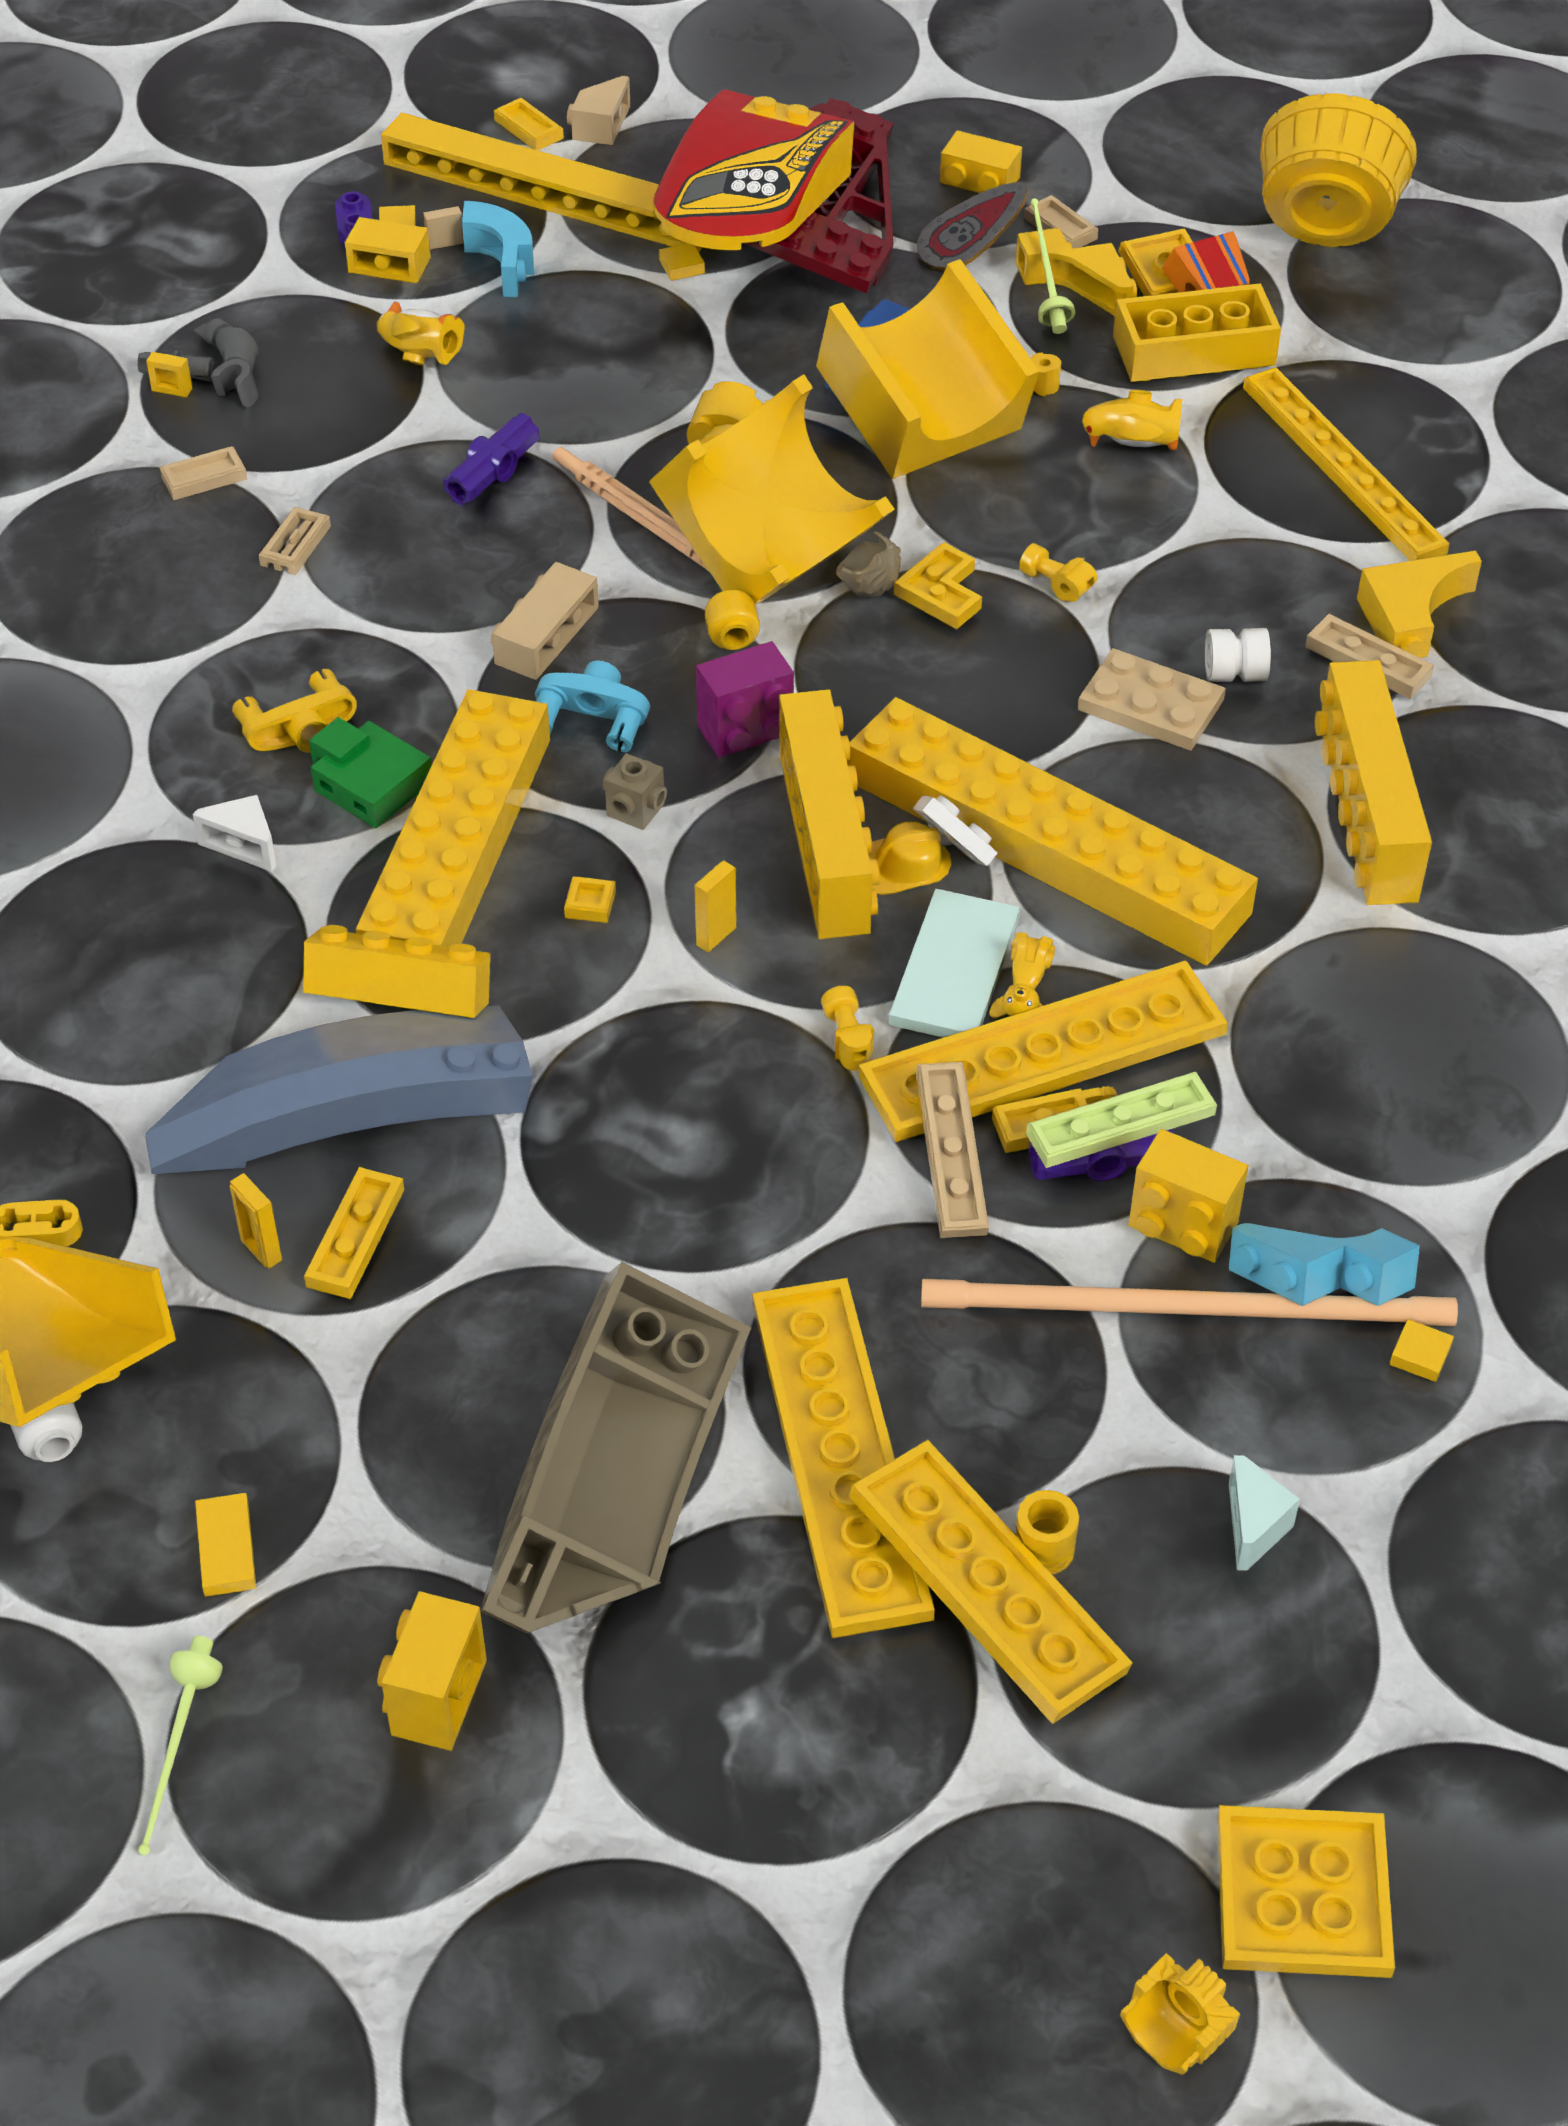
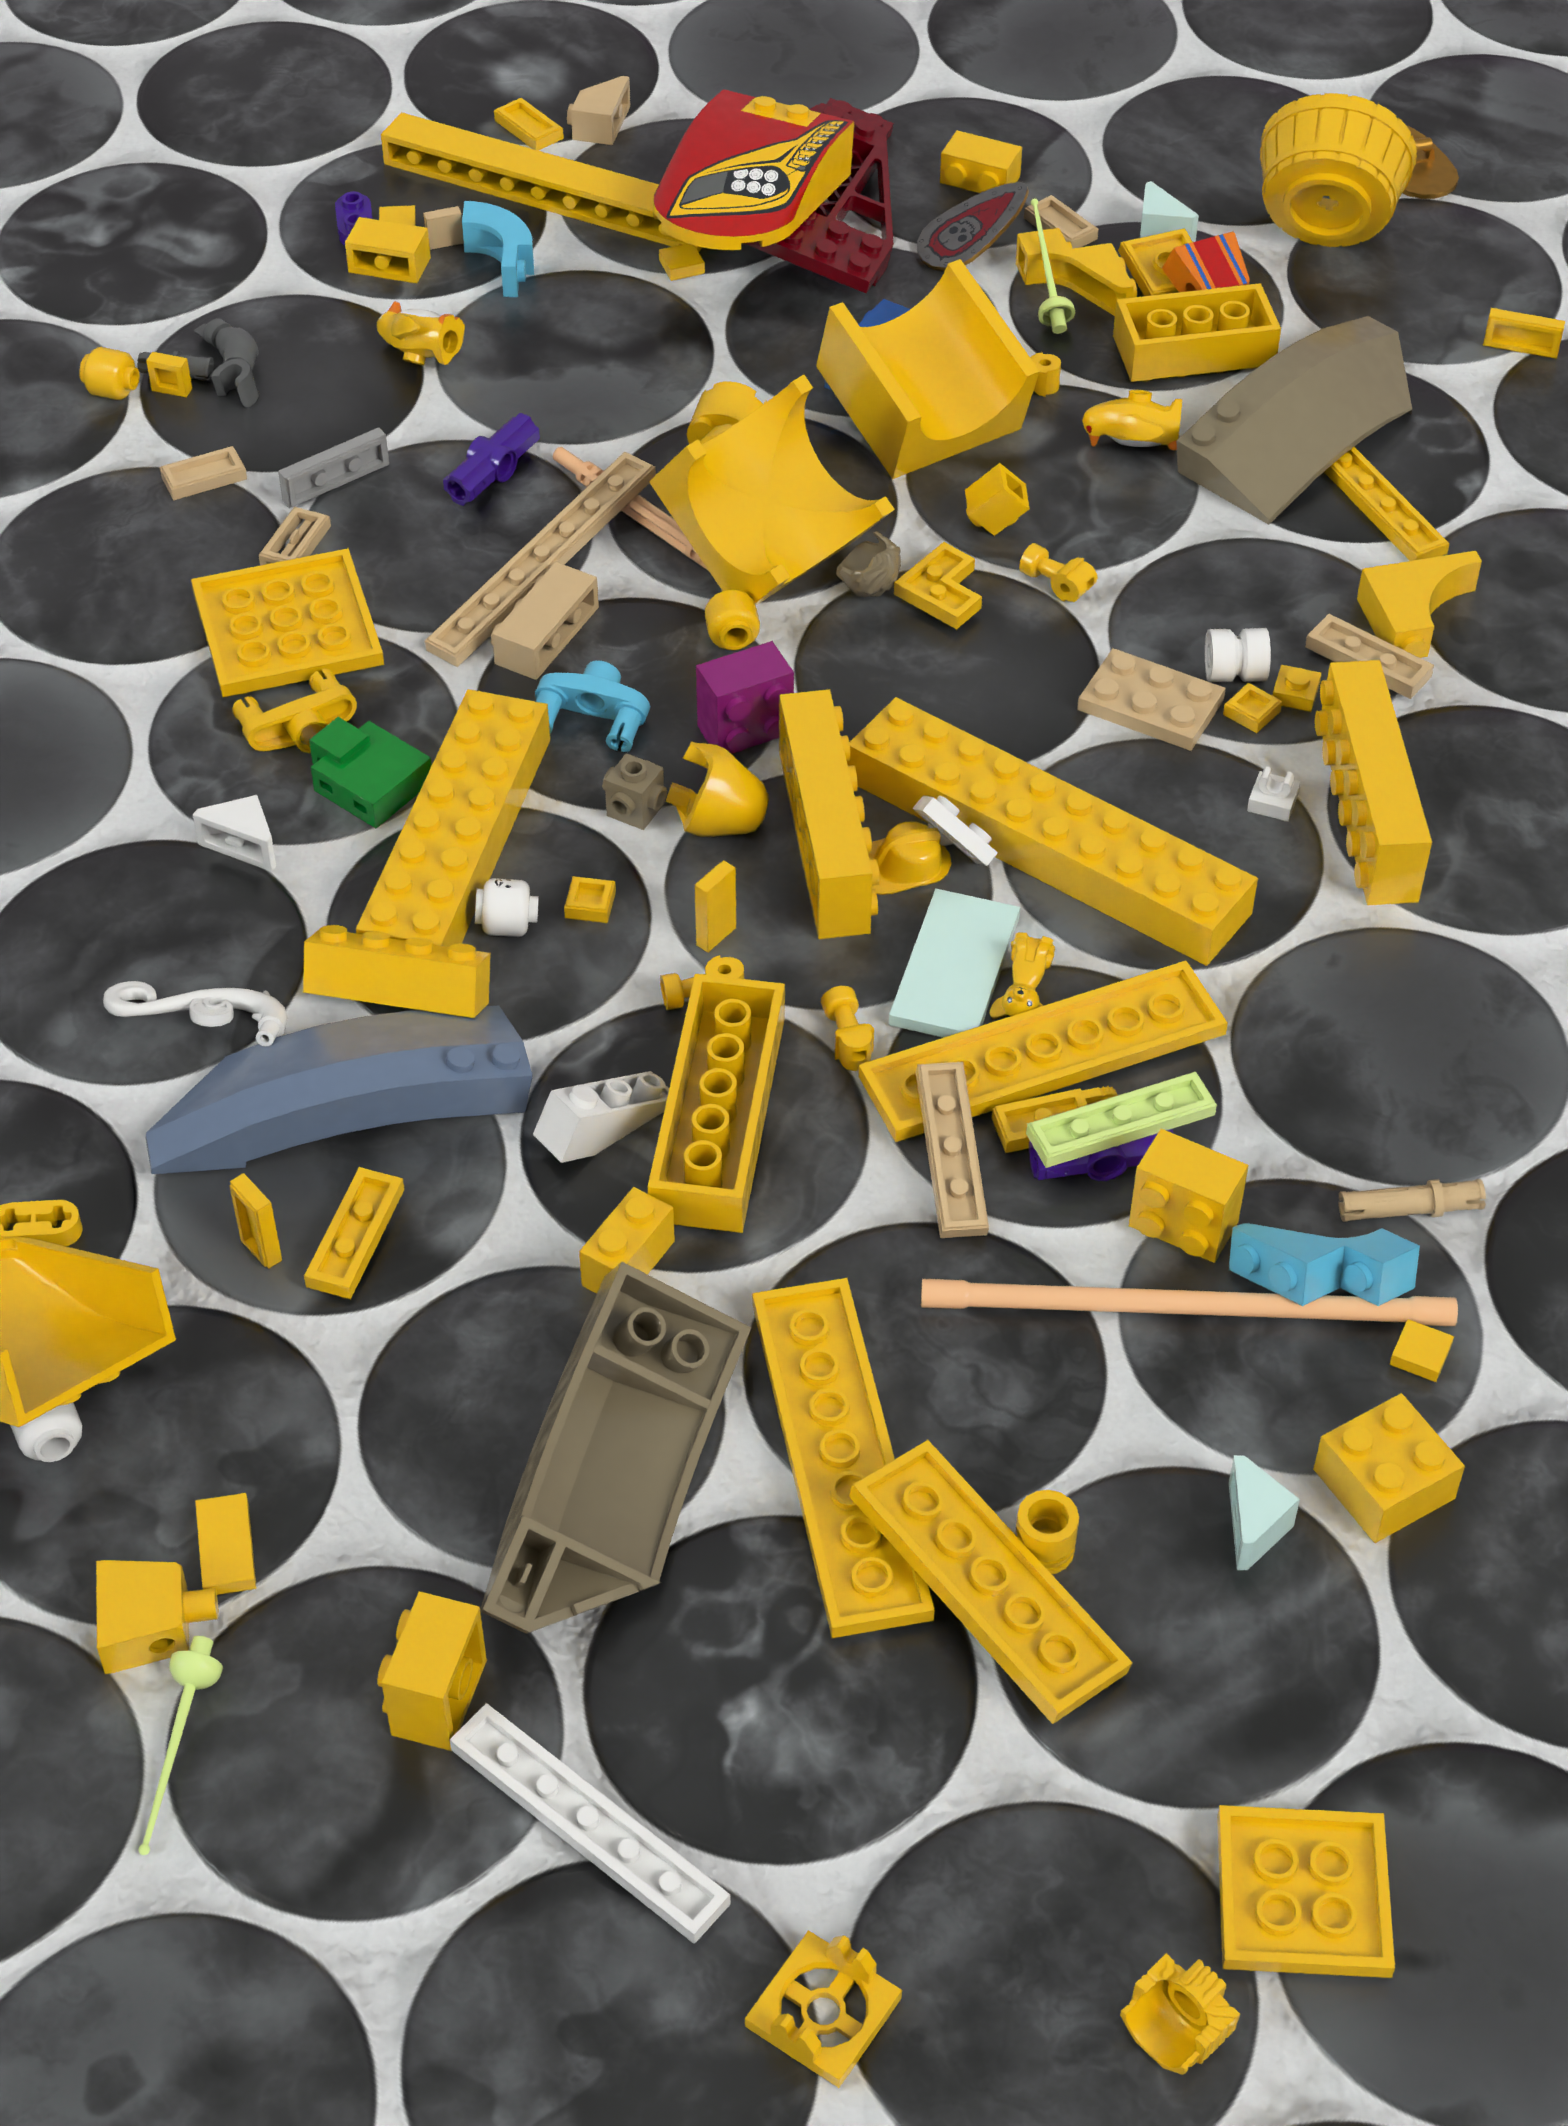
(109, 373): none -> yellow head
(146, 1612): none -> yellow torso
(205, 1006): none -> white plant
(286, 622): none -> yellow plate
(333, 467): none -> light grey tile
(505, 907): none -> white head
(554, 543): none -> tan tile
(591, 1823): none -> white plate
(595, 1115): none -> white slope
(634, 1233): none -> yellow brick
(675, 989): none -> yellow leg
(718, 1101): none -> yellow brick
(729, 799): none -> yellow piece
(803, 2044): none -> yellow piece
(996, 500): none -> yellow brick
(1165, 213): none -> light aqua slope
(1252, 707): none -> yellow tile
(1274, 795): none -> white tile
(1297, 416): none -> dark tan slope
(1297, 687): none -> yellow plate
(1388, 1467): none -> yellow brick
(1421, 1199): none -> tan pin
(1433, 172): none -> pearl gold shield
(1524, 333): none -> yellow tile

